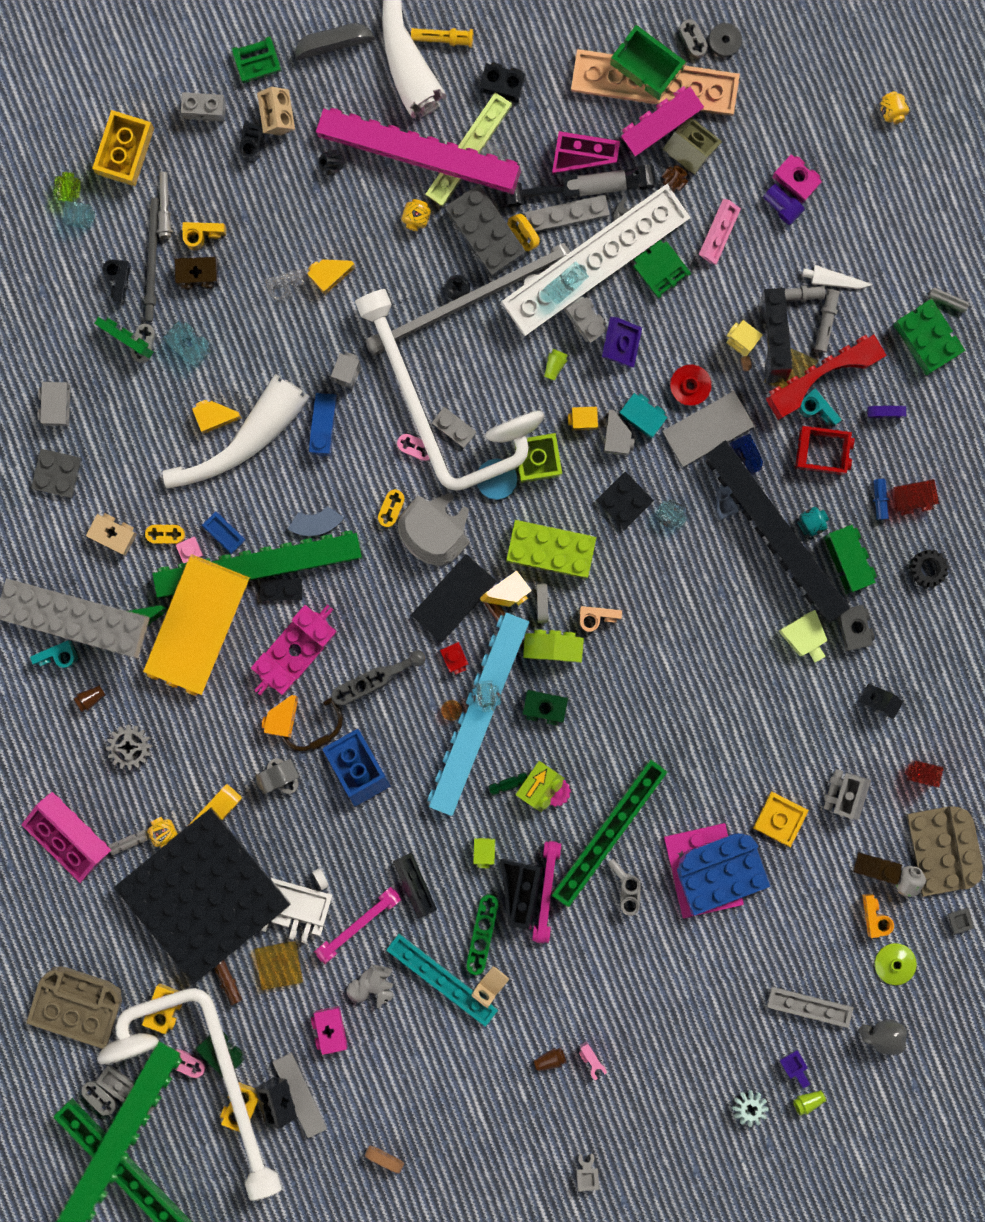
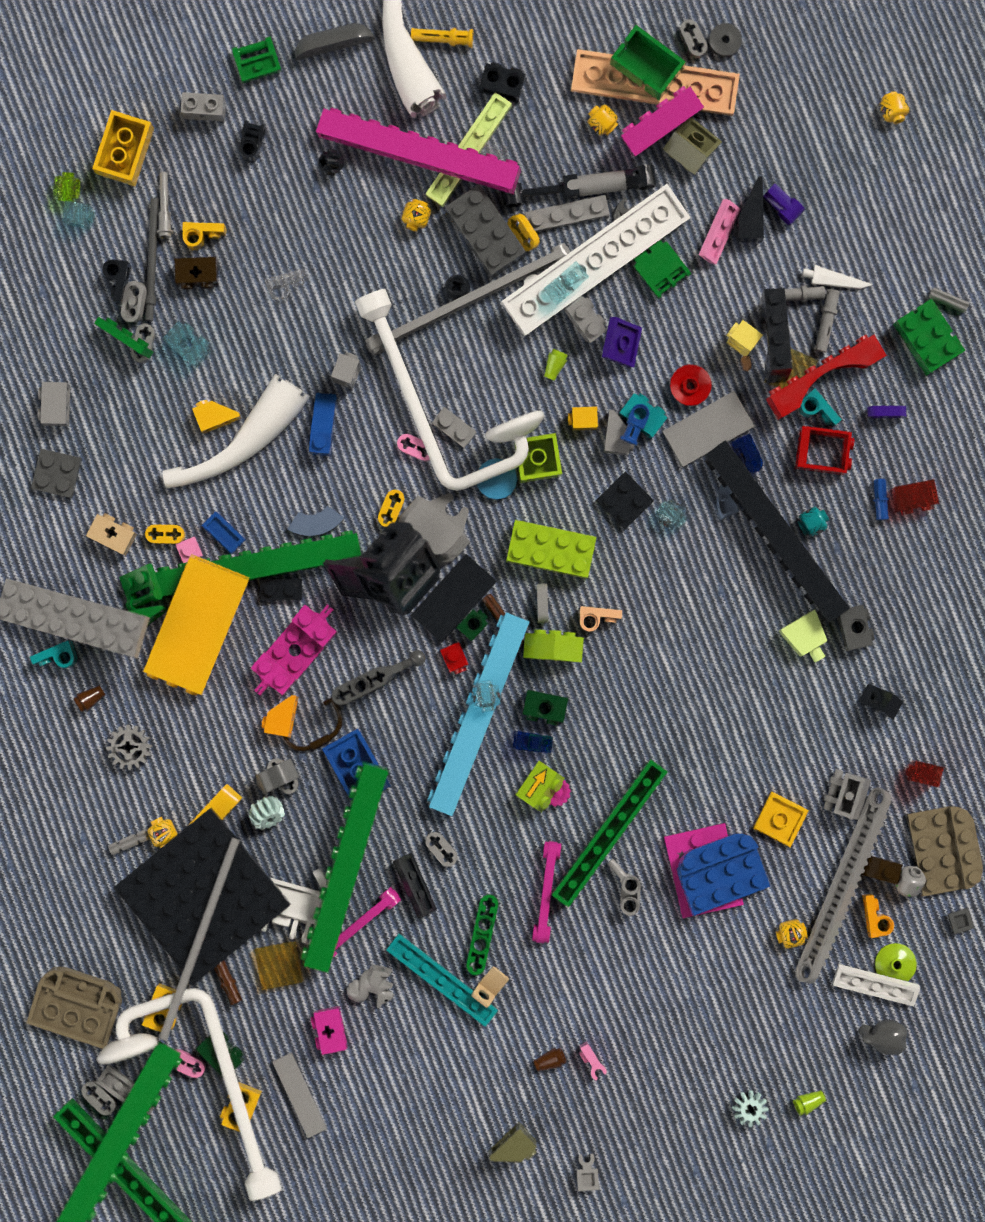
(66, 837): dark pink slope -> none
(132, 301): none -> light grey plate
(137, 581): none -> green plate
(199, 939): none -> light grey piece
(266, 812): none -> light aqua gear
(276, 111): tan brick -> none
(276, 1103): black brick -> none
(329, 273): yellow slope -> none
(345, 866): none -> green brick
(384, 1159): medium nougat beam -> none
(392, 570): none -> black piece
(437, 852): none -> light grey beam
(451, 710): clear orange plate -> none
(465, 630): none -> dark green brick
(484, 852): lime brick -> none
(507, 784): dark green axle -> none
(508, 592): slope -> none
(514, 1146): none -> olive slope
(521, 890): black wedge -> none
(532, 742): none -> clear blue leg
(583, 152): dark pink wedge -> none
(602, 120): none -> yellow head
(635, 423): none -> blue connector
(675, 178): reddish brown gear -> none
(751, 220): none -> black slope
(792, 933): none -> yellow head
(794, 1066): dark purple plate -> none
(799, 190): dark pink brick -> none
(810, 1007): light grey plate -> none
(843, 886): none -> light grey gear
(850, 558): green piece -> none
(876, 985): none -> white plate
(937, 559): black tyre -> none

